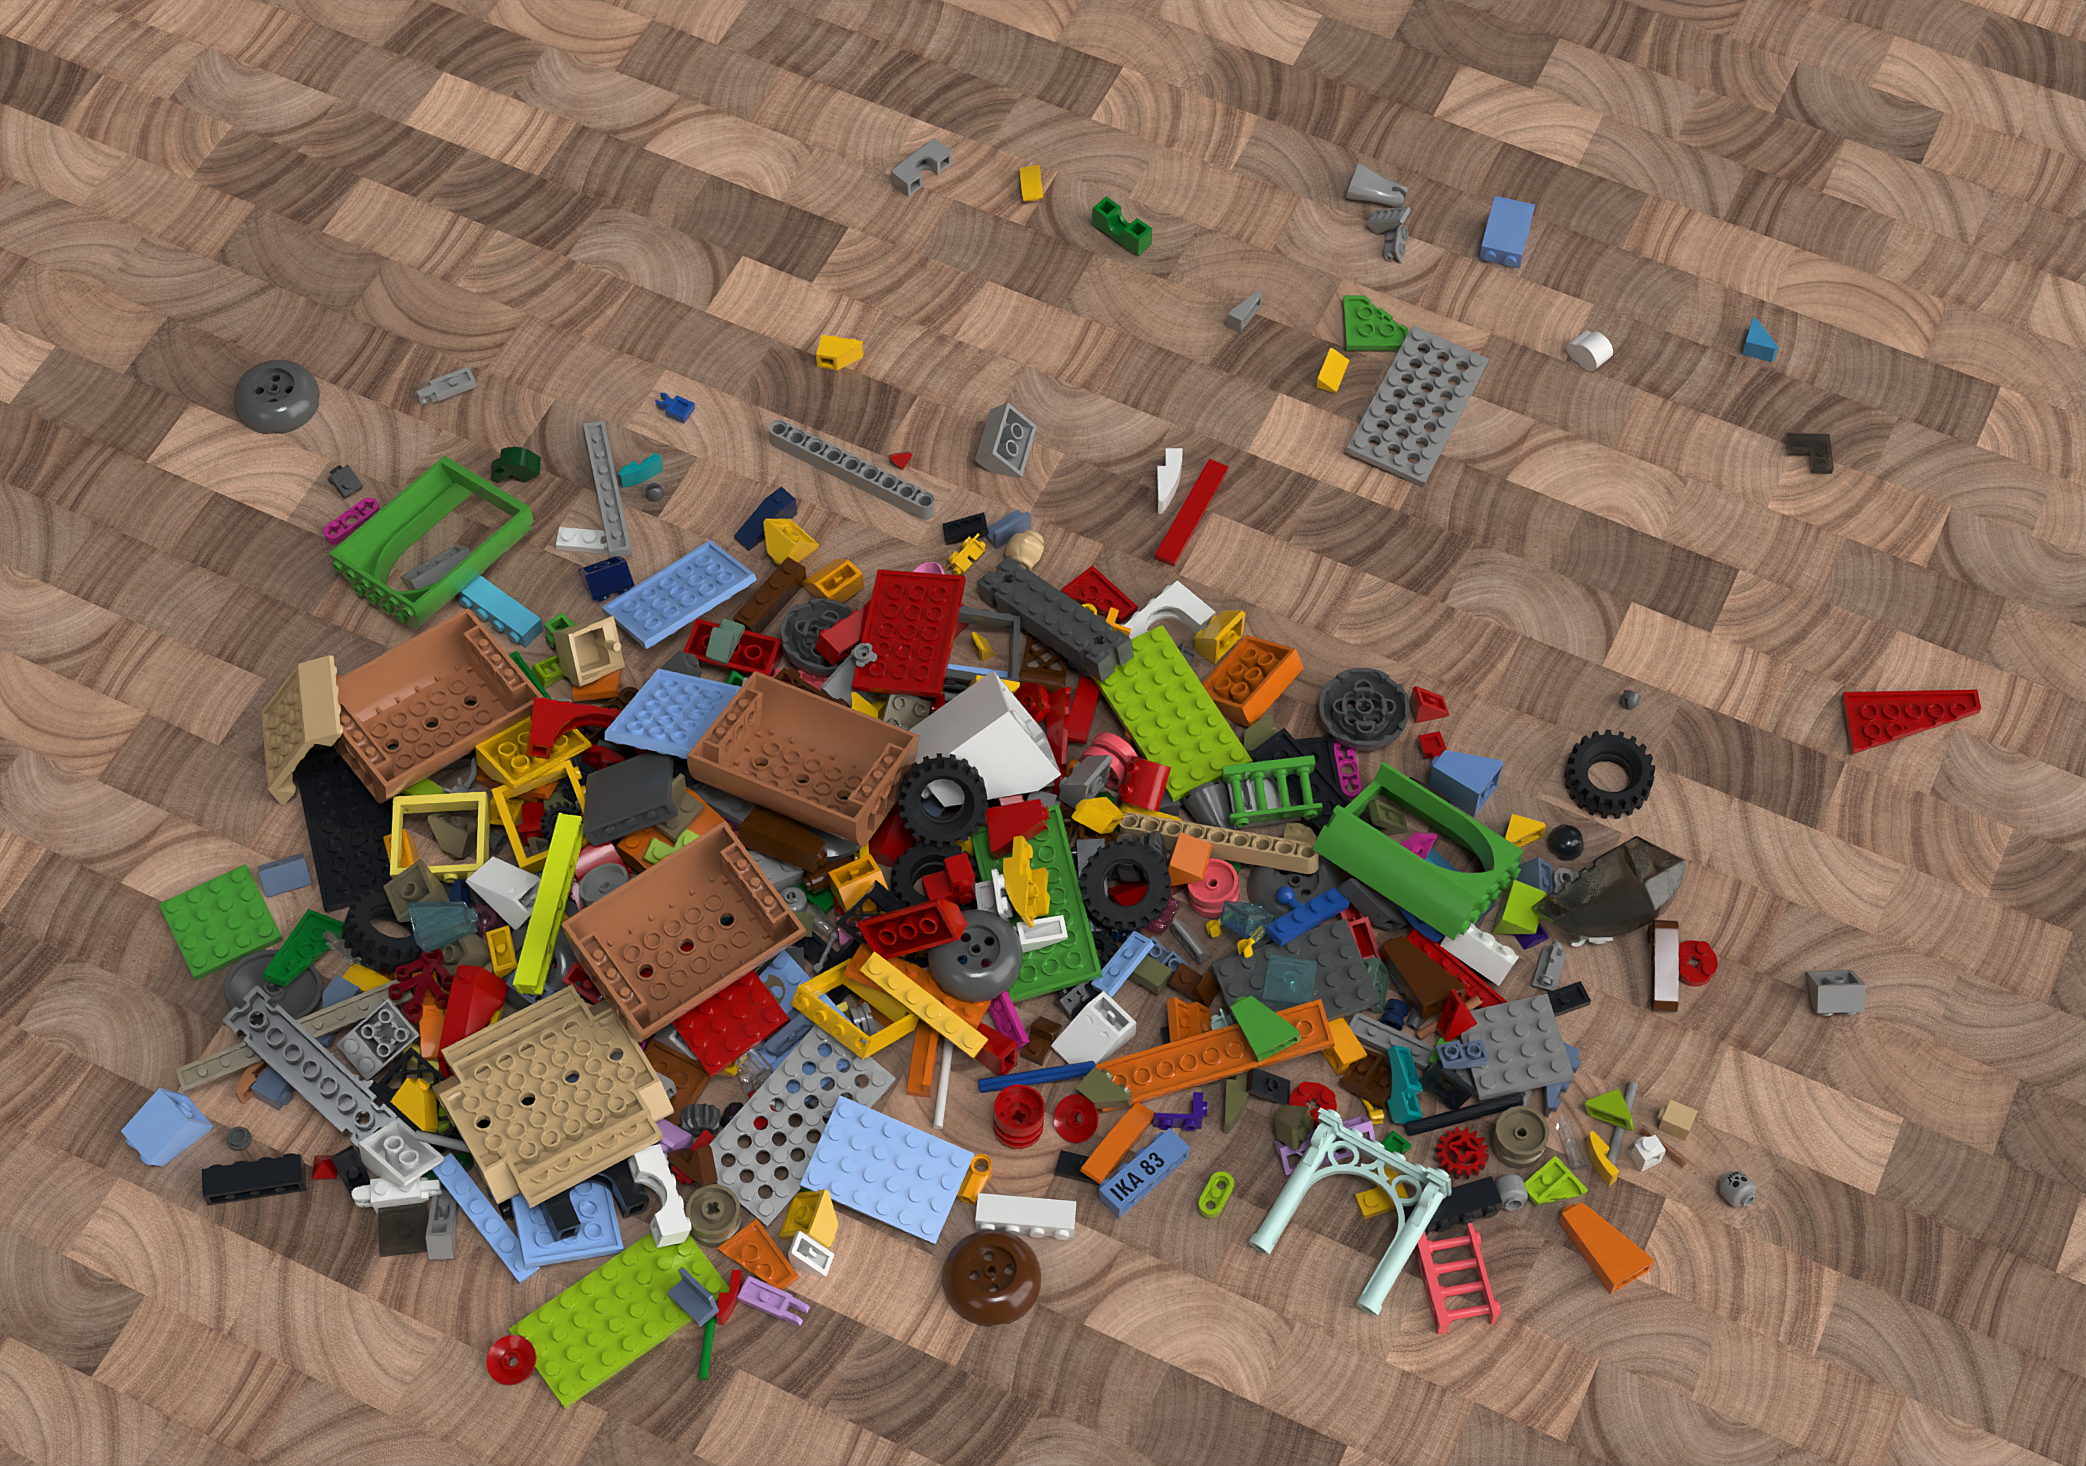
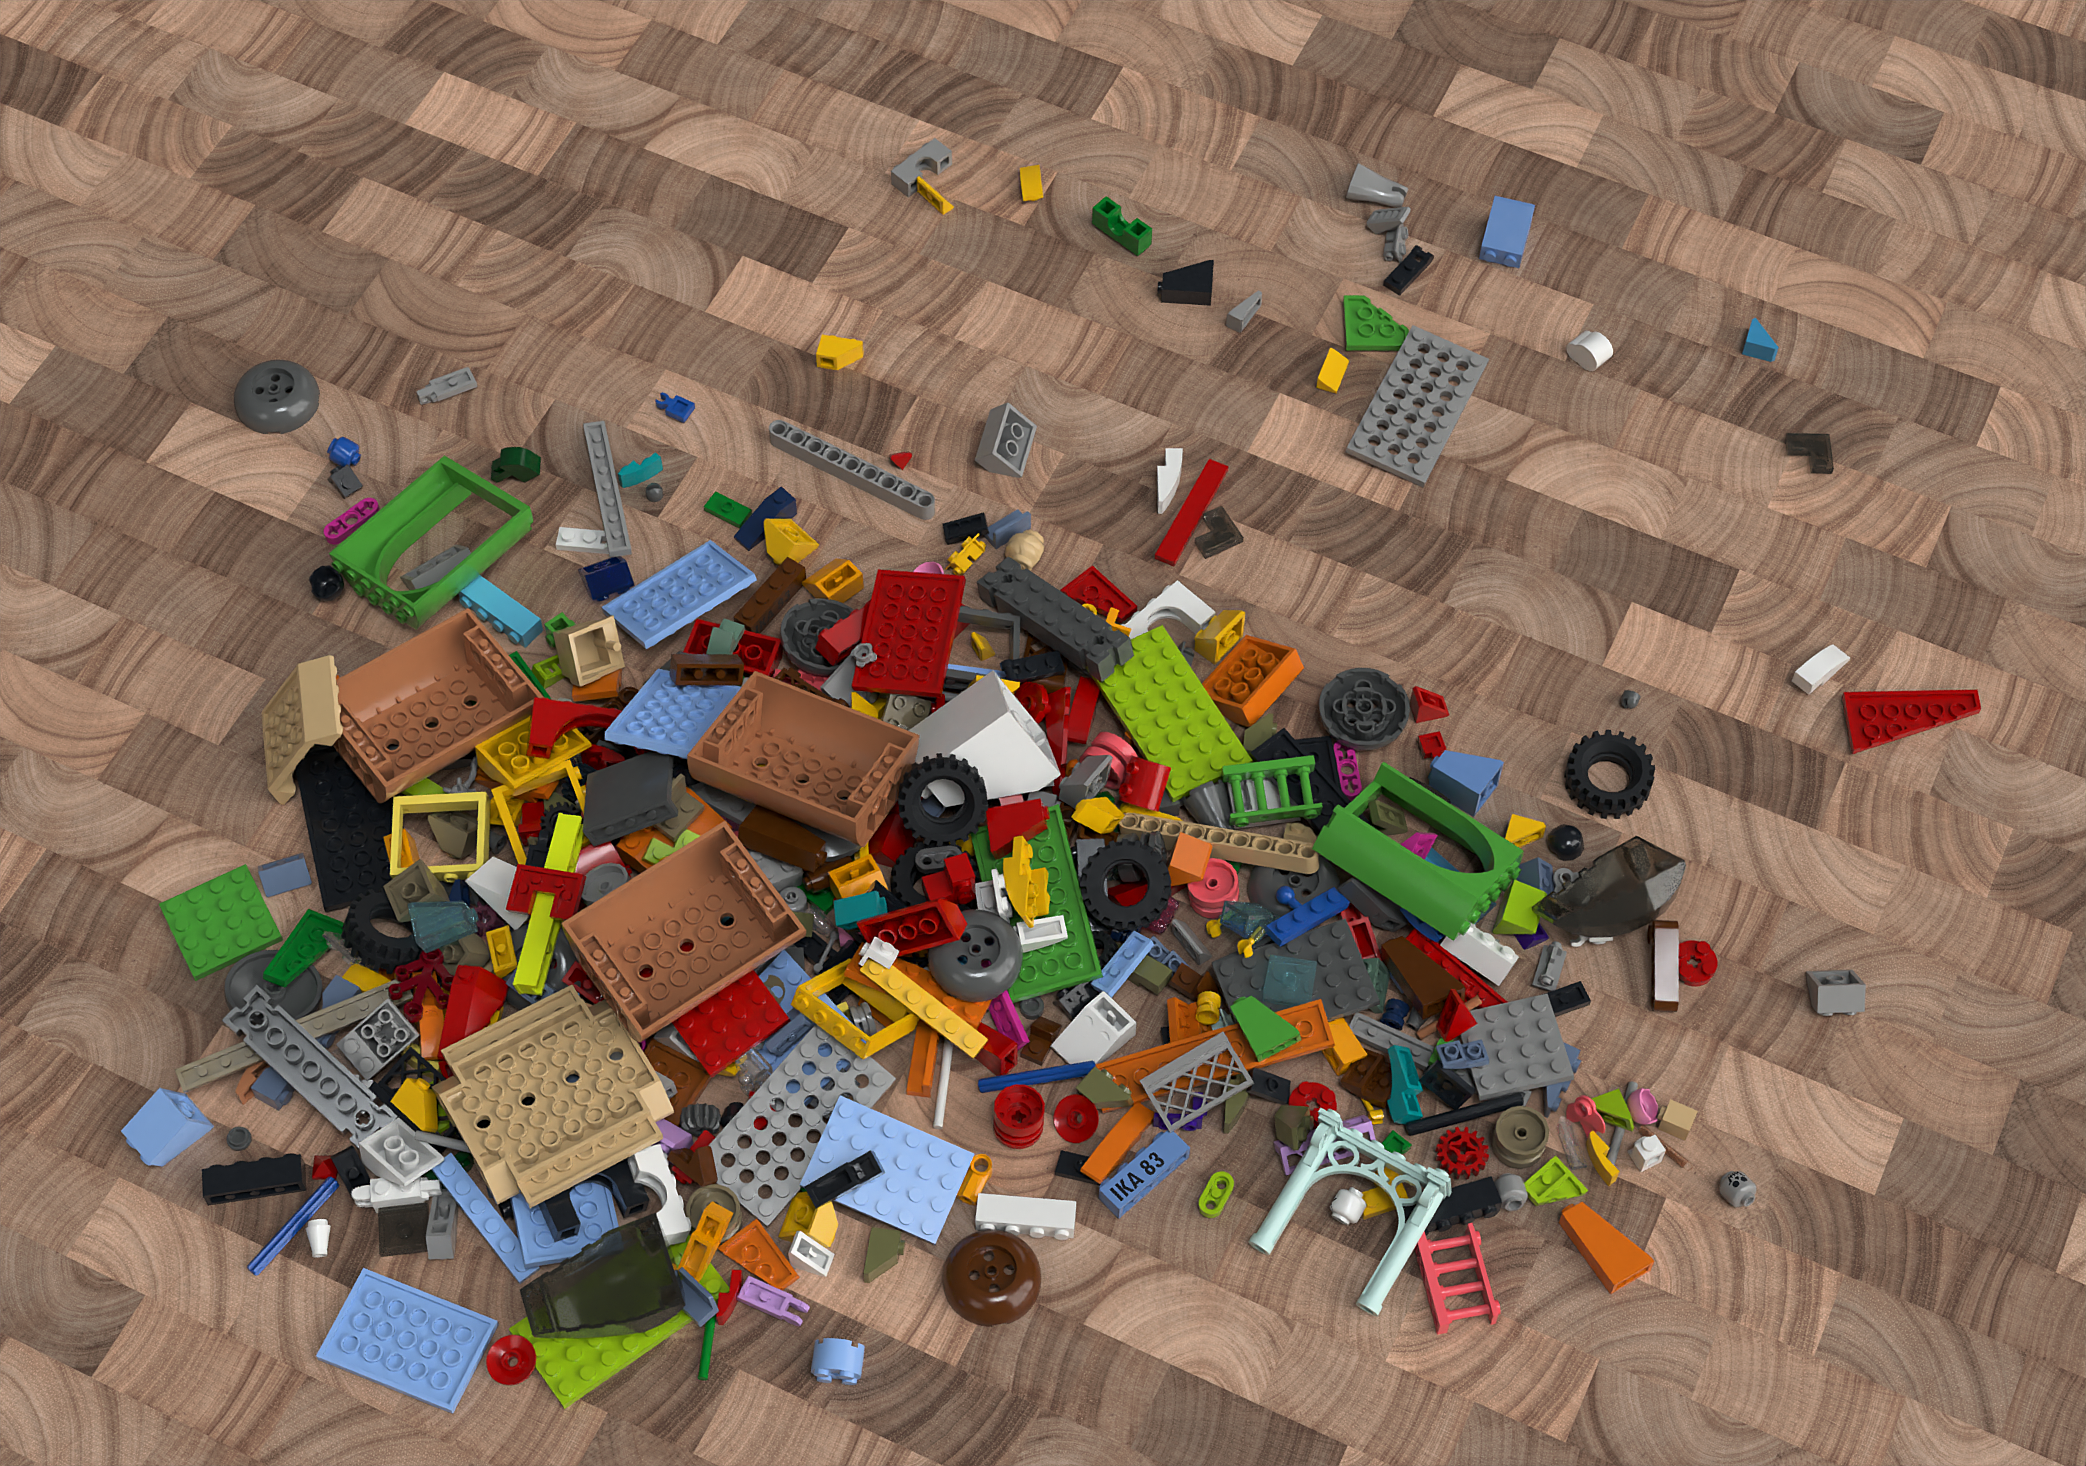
(292, 1226): none -> blue axle
(318, 1236): none -> white cone
(326, 583): none -> black hair
(344, 452): none -> blue head
(407, 1340): none -> light blue plate
(533, 880): none -> red plate
(538, 853): none -> black plate
(610, 1287): none -> clear smoke windscreen
(705, 1240): none -> light orange slope
(706, 669): none -> reddish brown brick
(727, 510): none -> green plate
(837, 1360): none -> light blue brick
(844, 1179): none -> black slope
(859, 907): none -> teal hinge
(879, 951): none -> white bracket
(882, 1252): none -> olive slope
(933, 196): none -> yellow slope
(936, 857): none -> flat silver plate
(1032, 1008): none -> dark grey tile
(1033, 667): none -> black plate
(1187, 1063): none -> light grey fence
(1188, 284): none -> black slope
(1208, 1008): none -> yellow wheel
(1222, 535): none -> clear smoke plate
(1348, 1206): none -> white head
(1408, 270): none -> black plate
(1585, 1112): none -> coral plate
(1642, 1106): none -> bright pink hair
(1820, 668): none -> white slope

